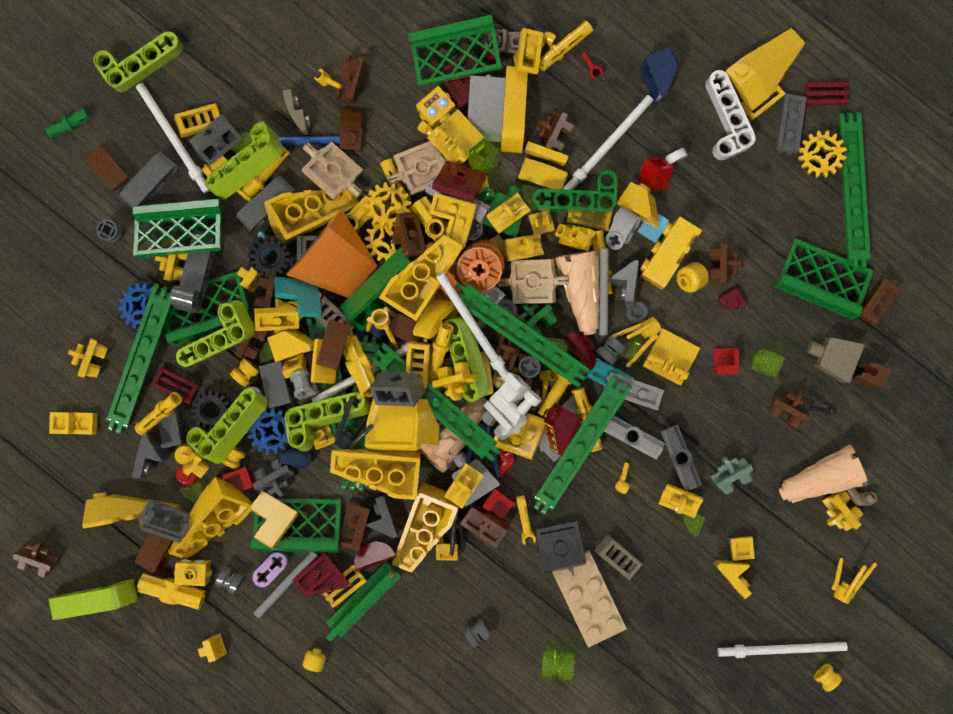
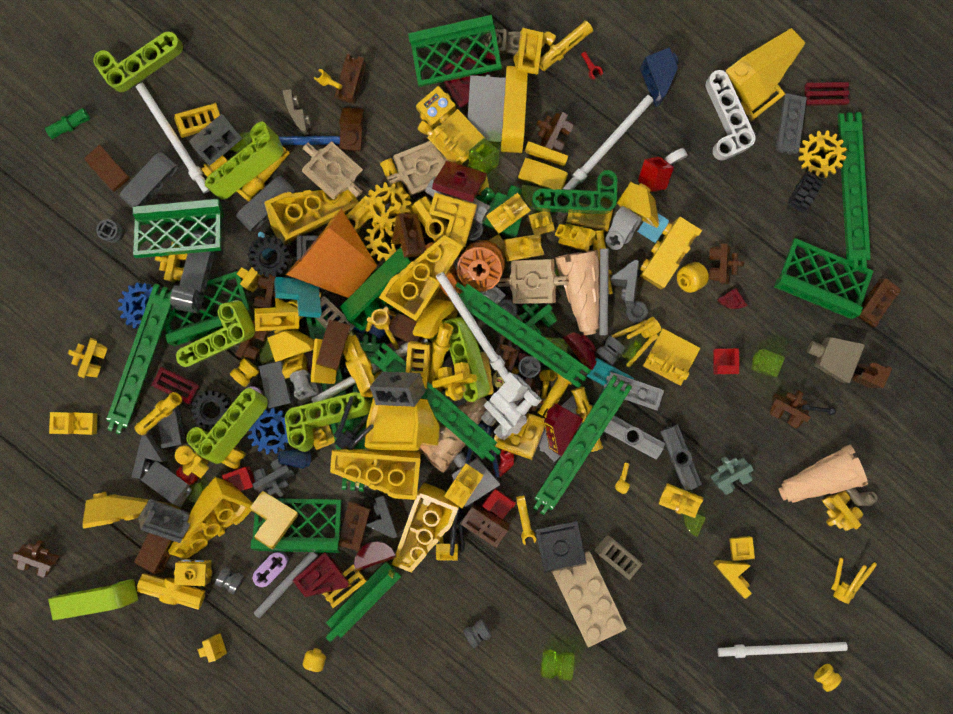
(167, 484): none -> dark grey hinge
(805, 192): none -> black tyre

